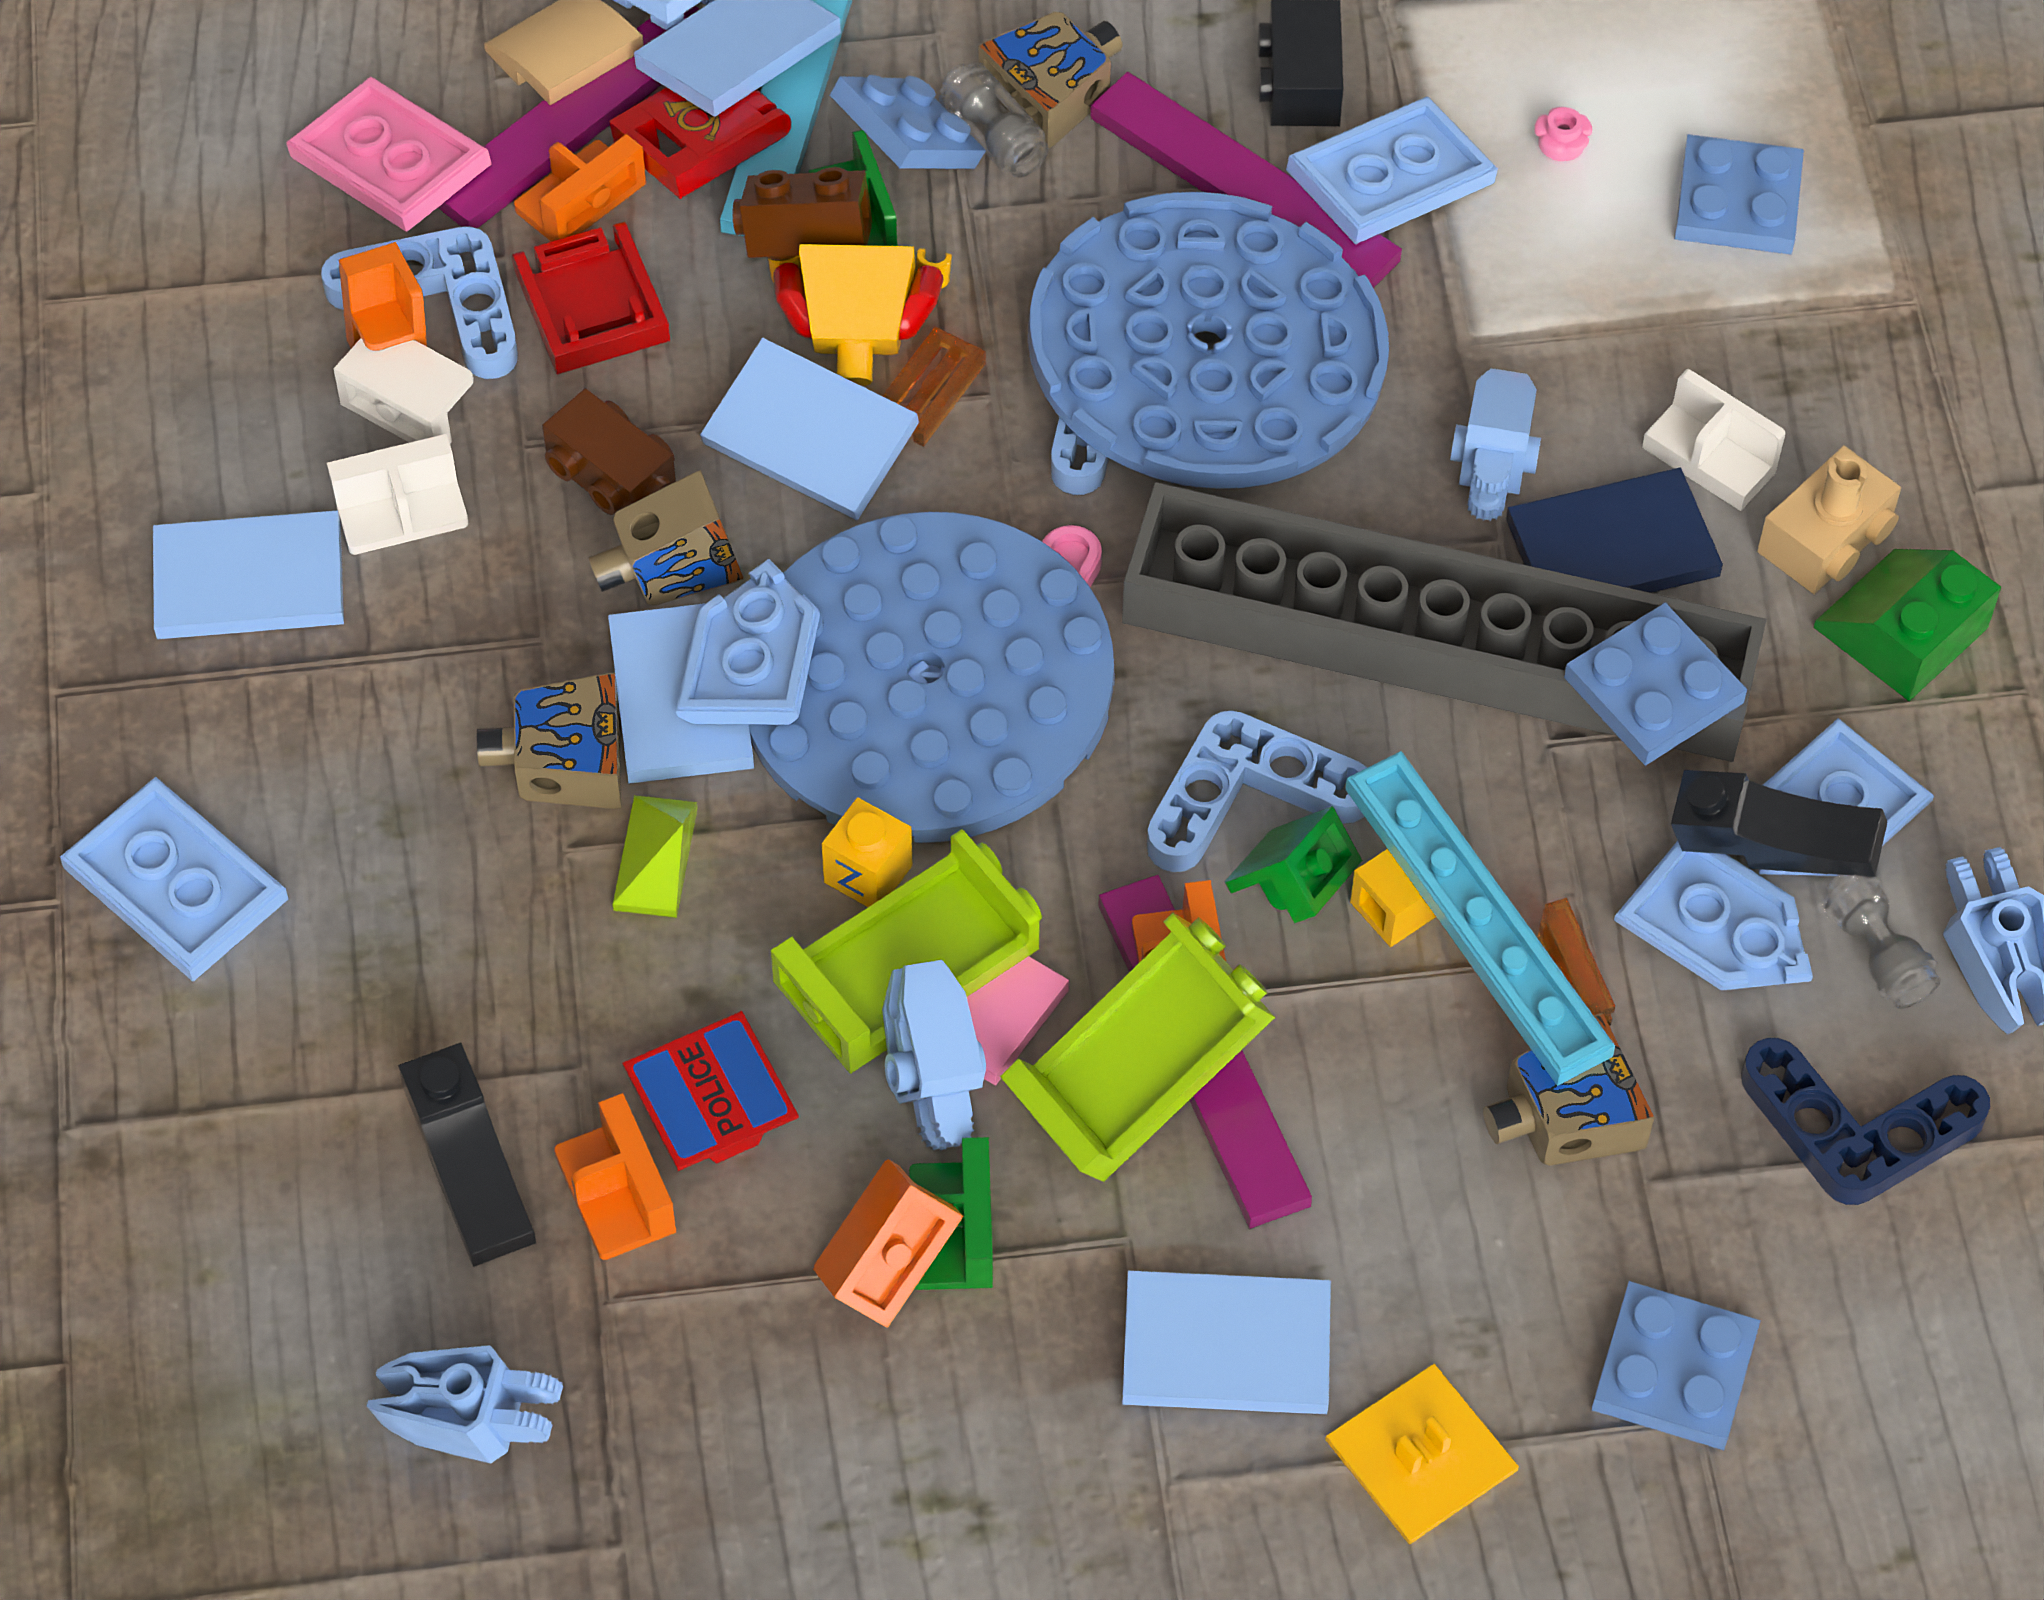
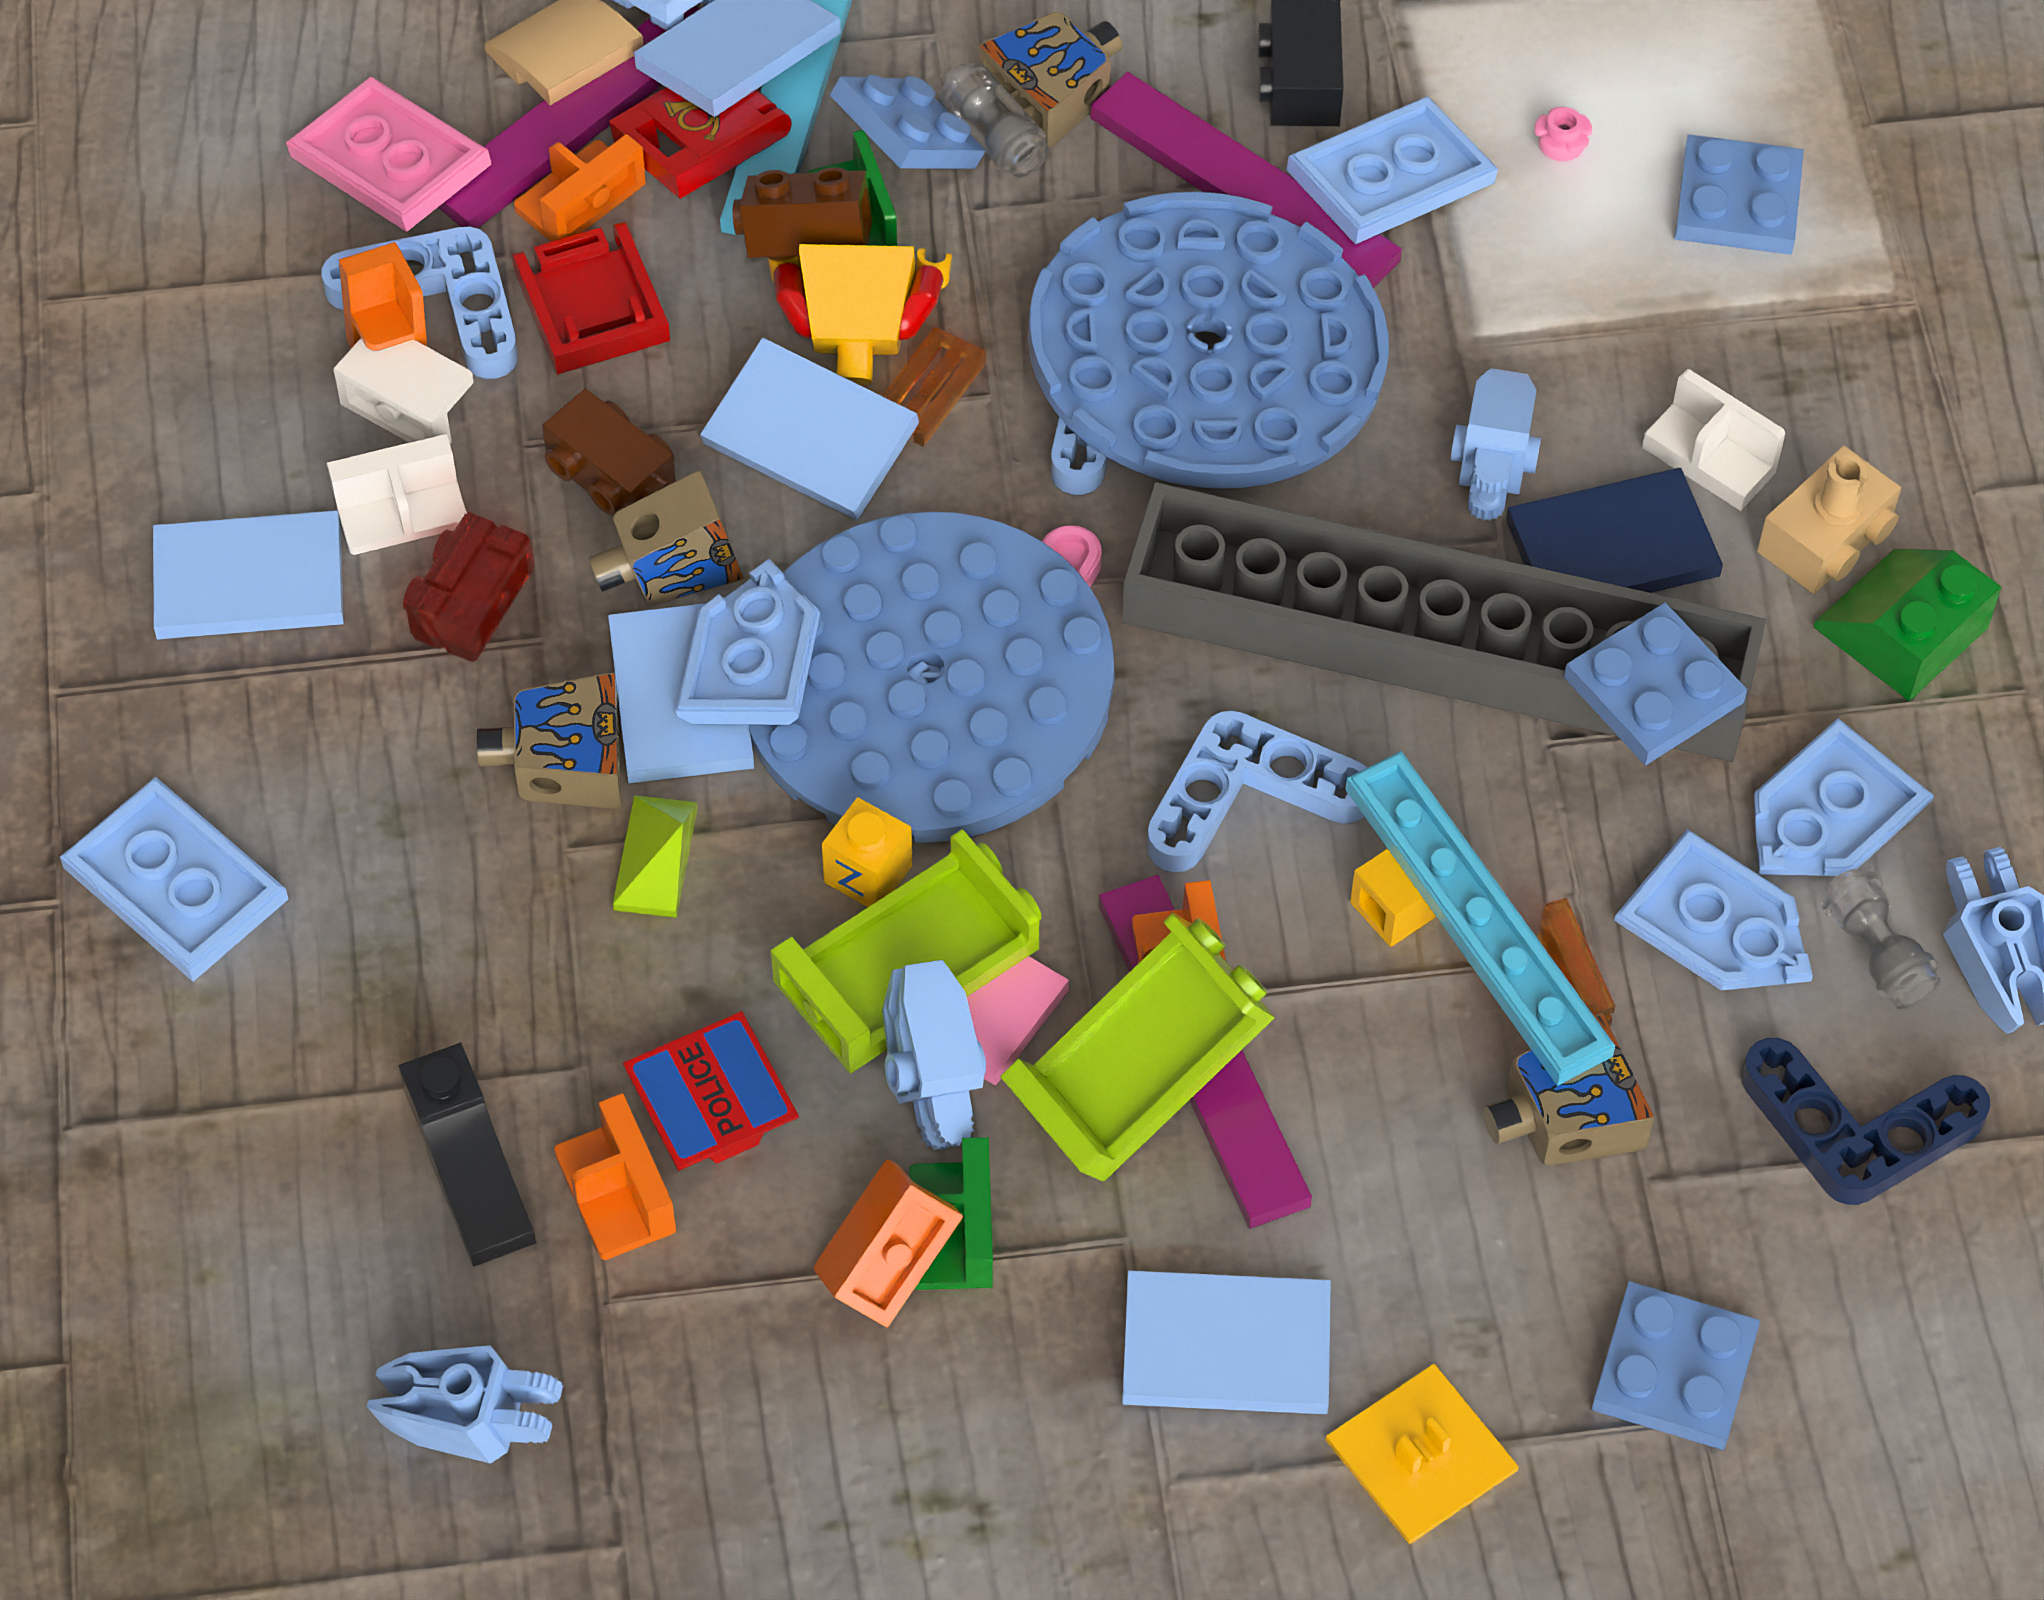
(468, 586): none -> clear red brick
(1300, 864): green panel -> none
(1774, 827): black slope -> none

